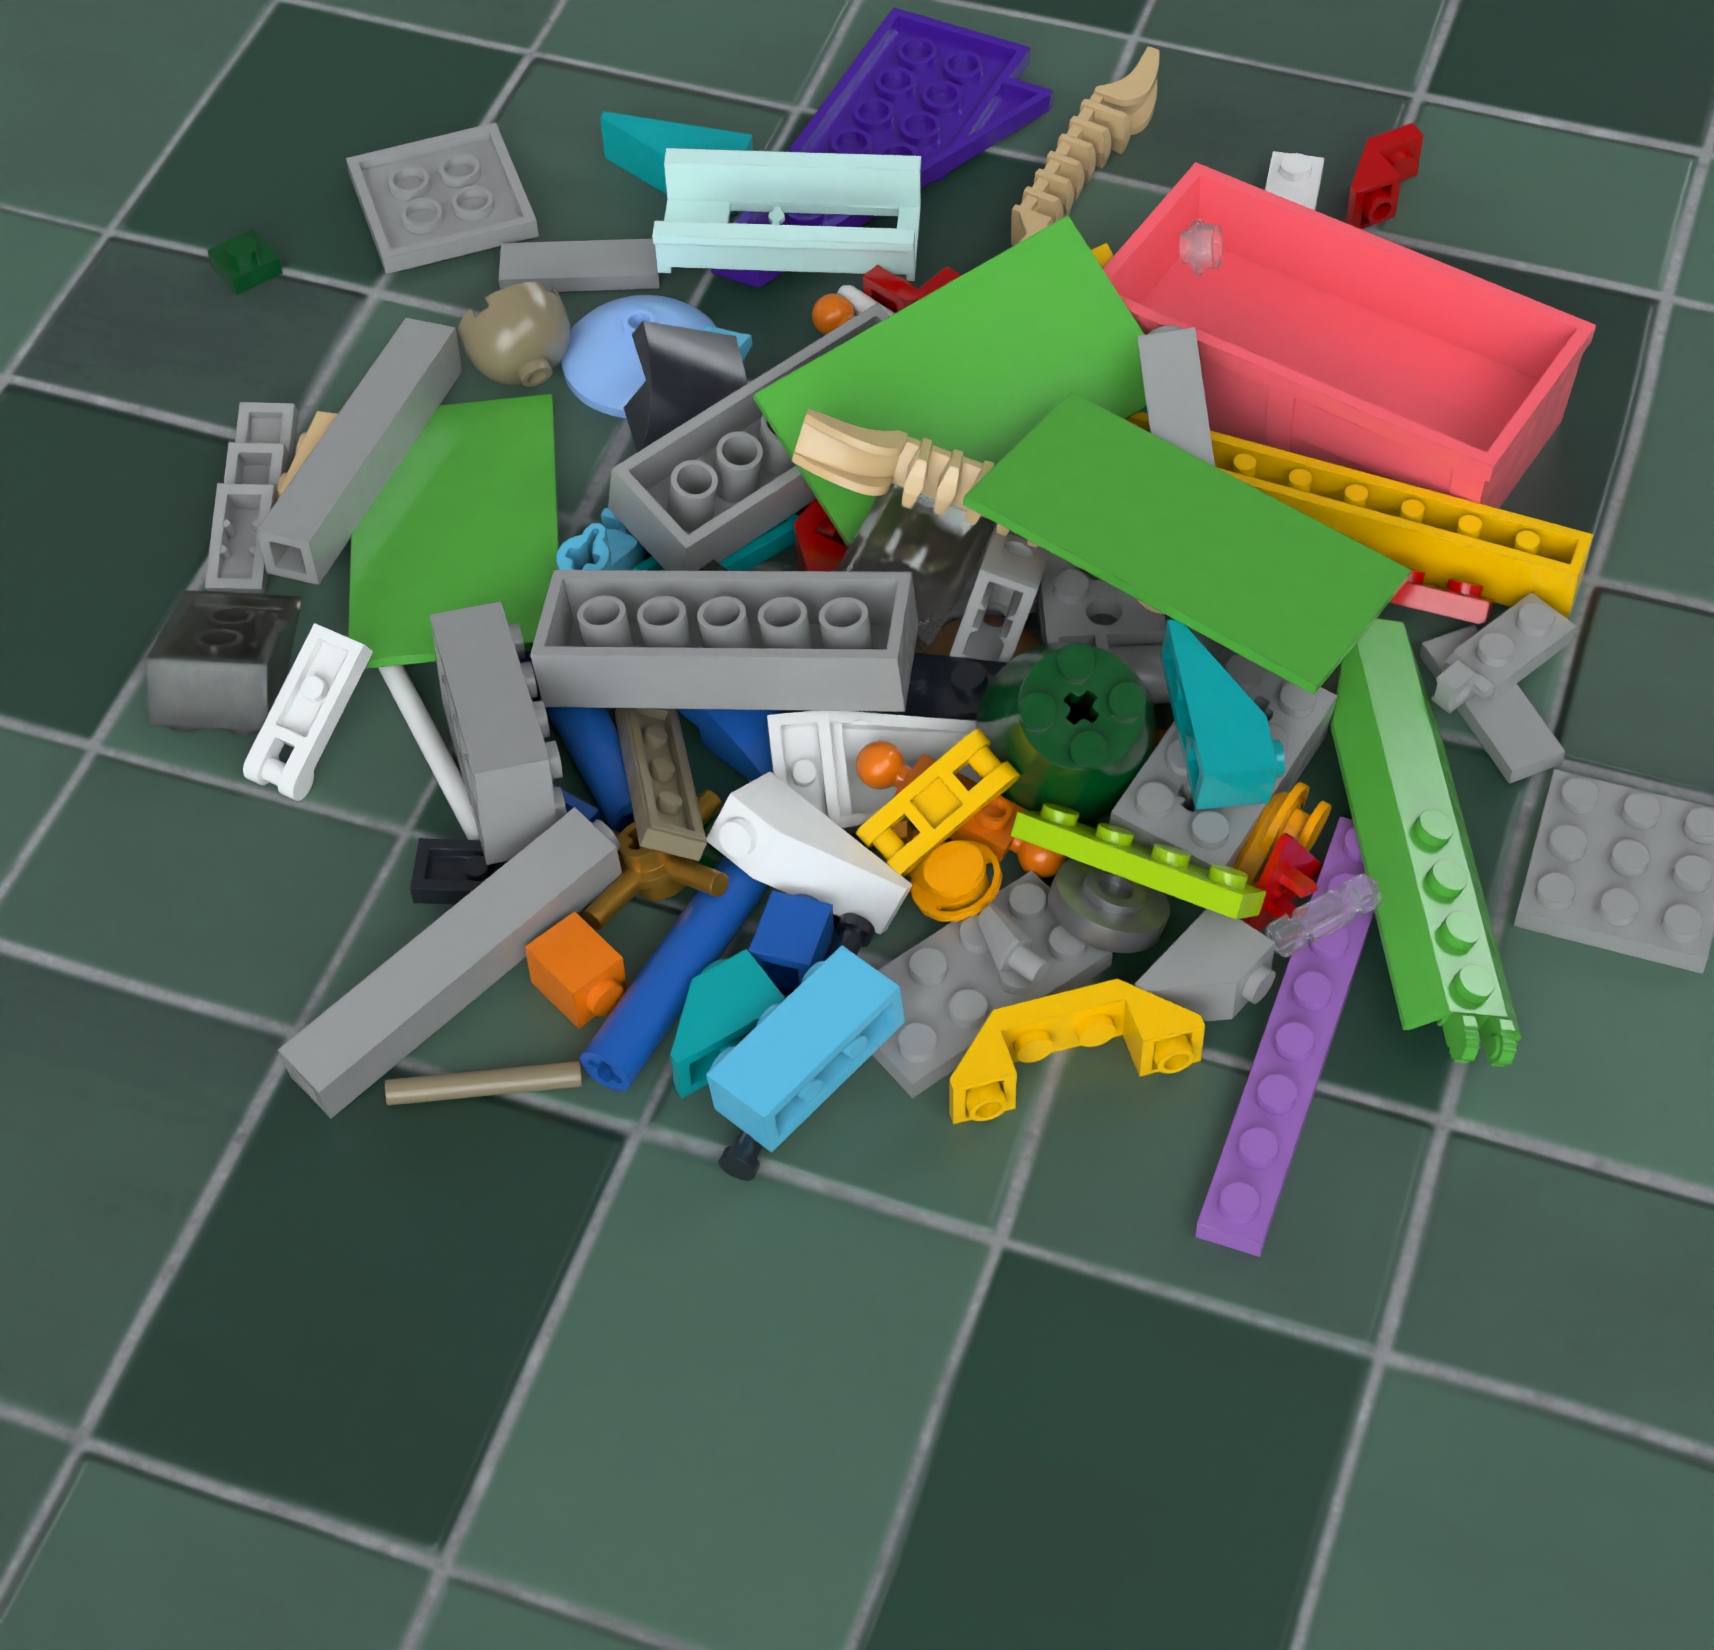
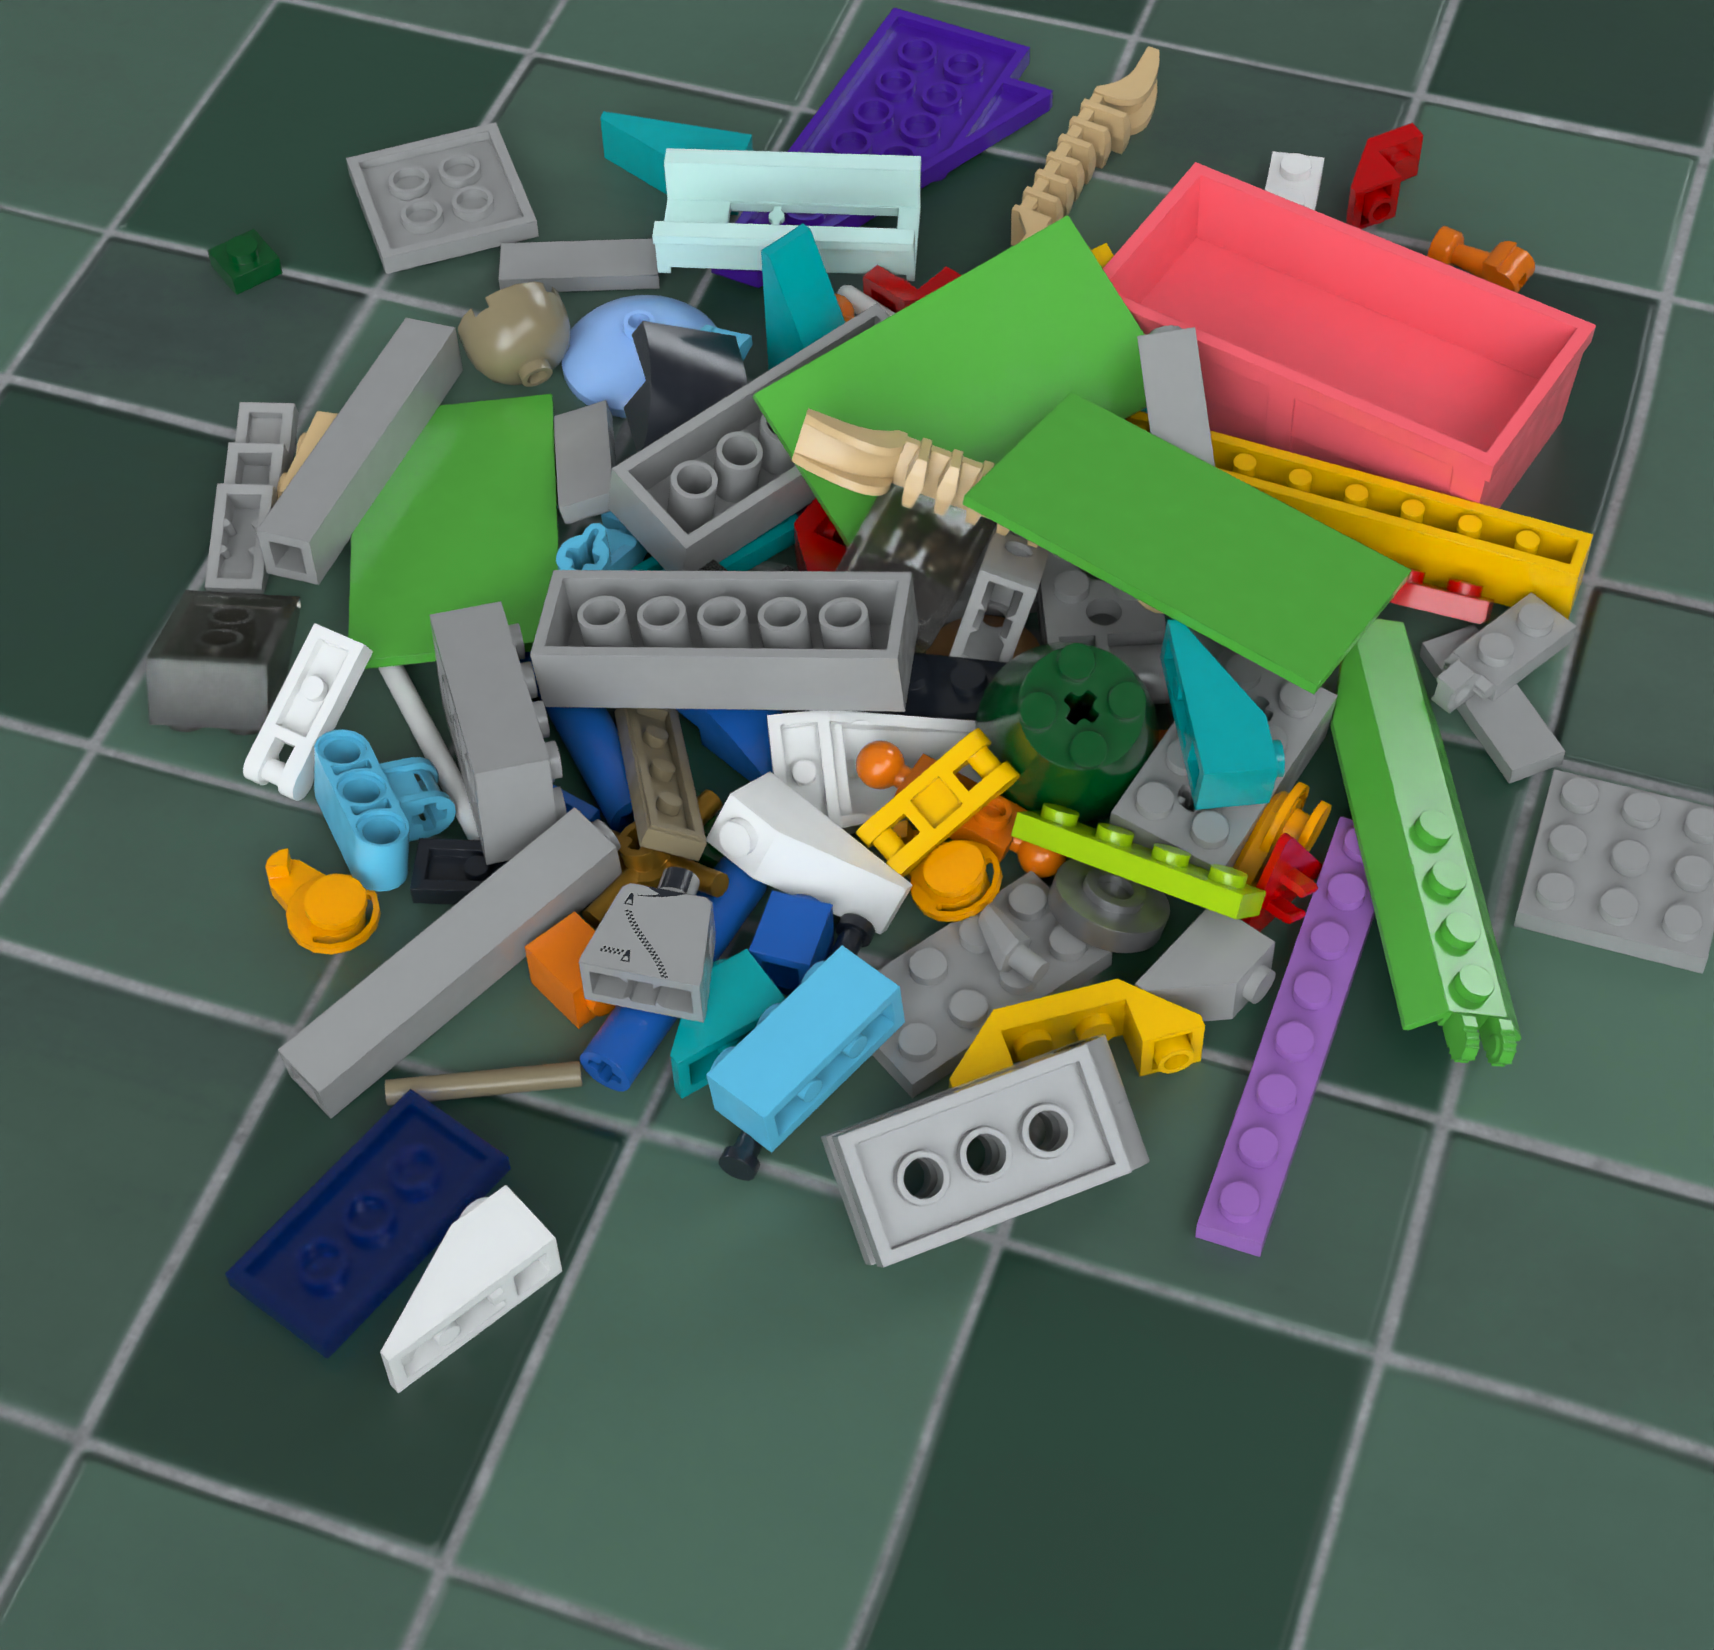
(321, 909): none -> light orange piece
(367, 1223): none -> clear blue plate
(376, 806): none -> medium azure piece
(478, 1274): none -> white slope
(584, 461): none -> light grey tile
(654, 949): none -> light grey torso
(796, 295): none -> teal slope
(1085, 1144): none -> light grey hinge
(1201, 246): clear plate -> none
(1324, 915): clear axle -> none
(1504, 265): none -> orange leg

